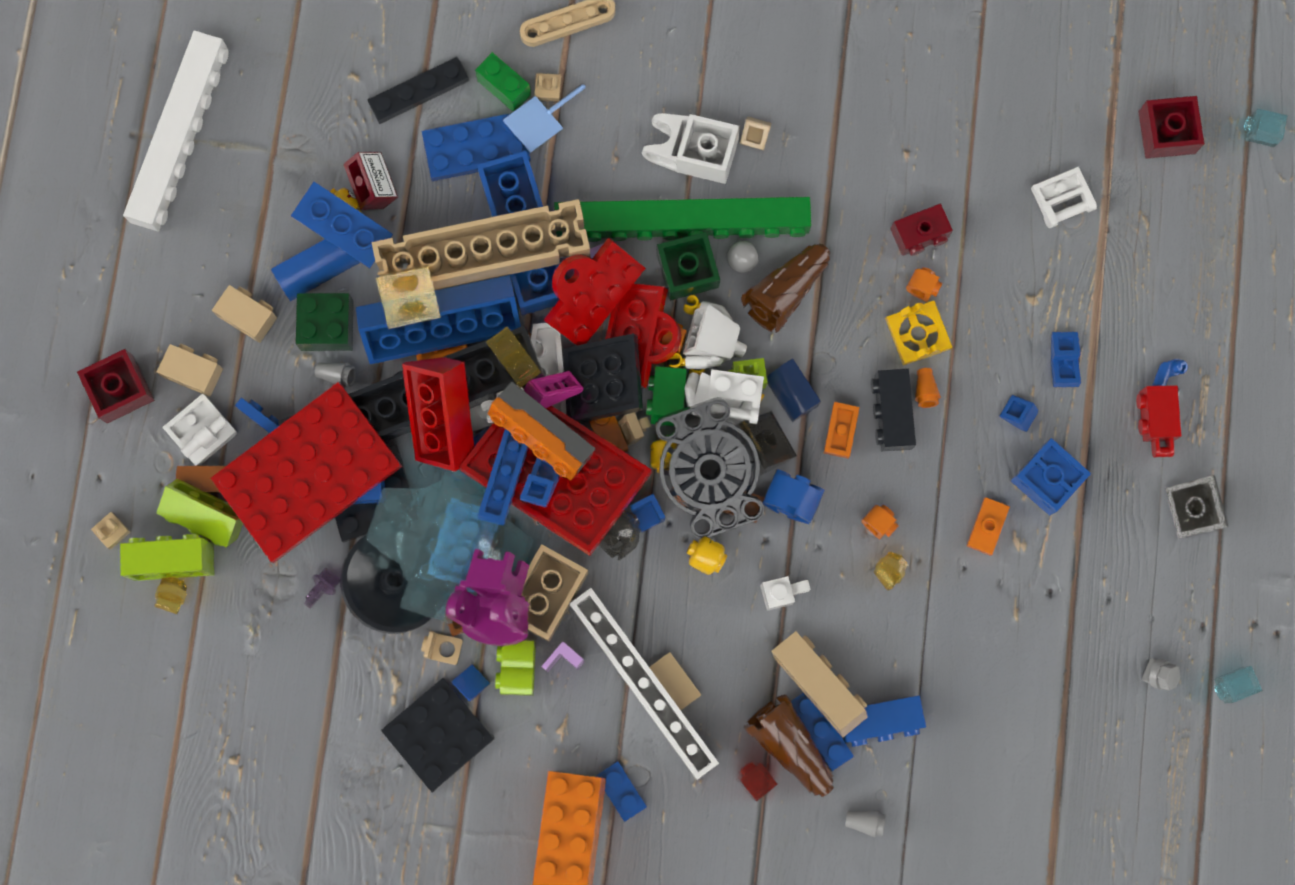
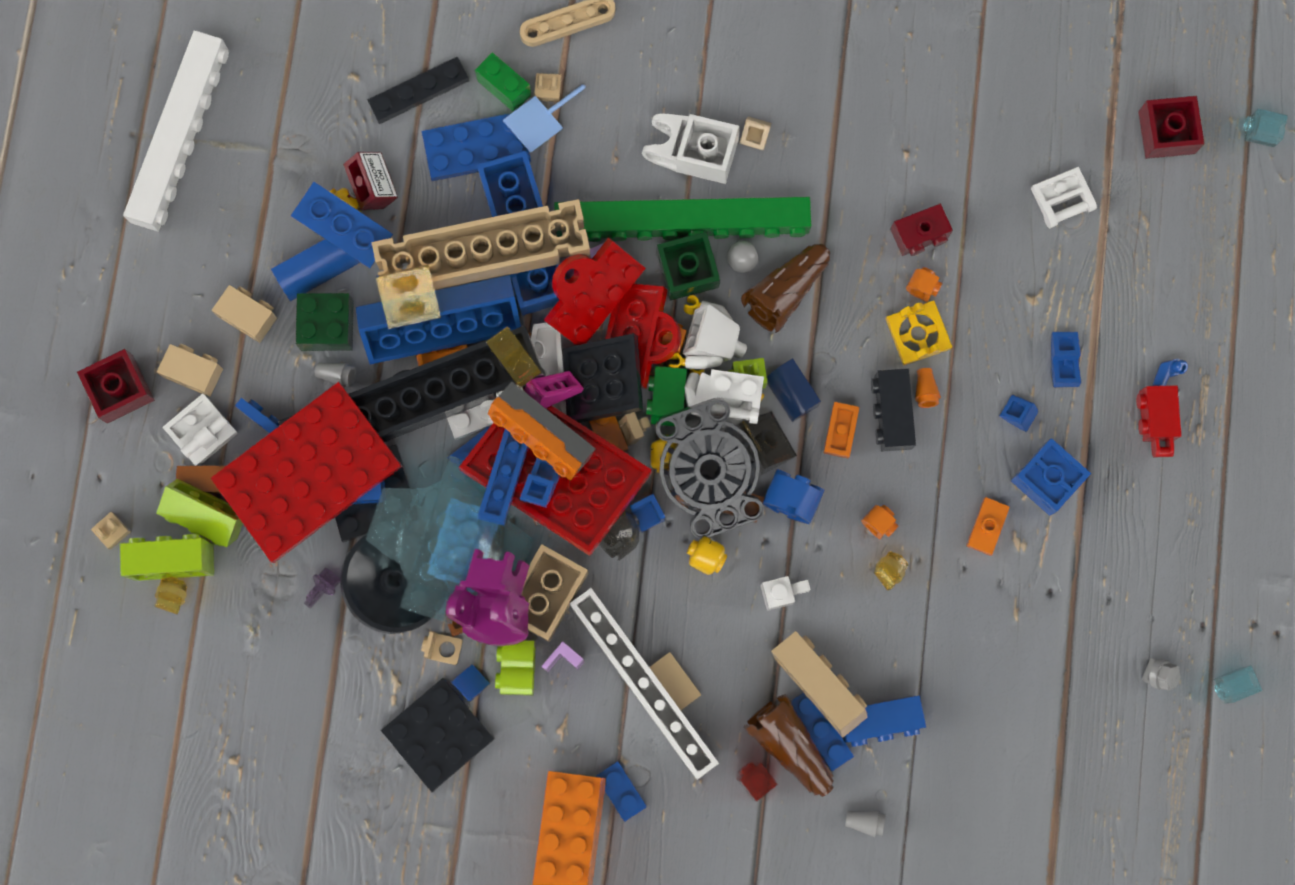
(439, 411): red slope -> none
(1197, 507): clear smoke slope -> none

